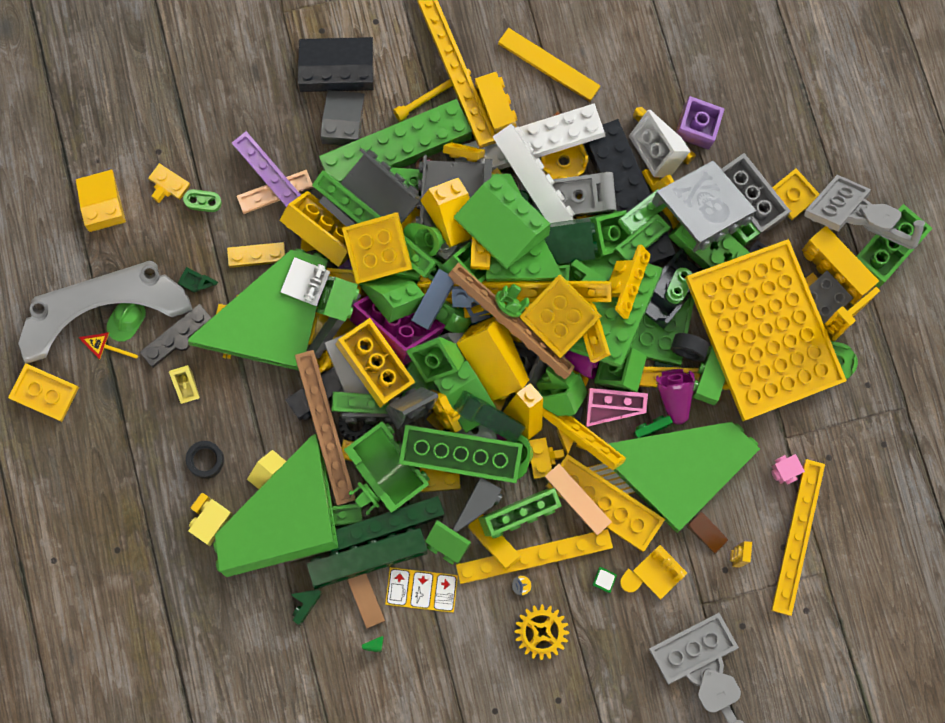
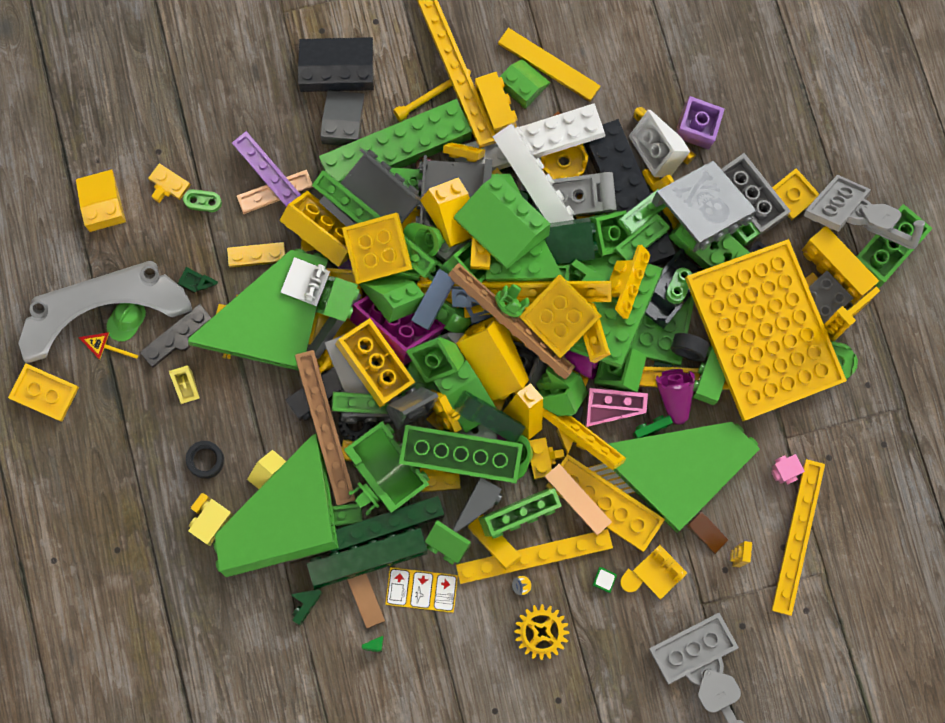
(523, 83): none -> bright green slope

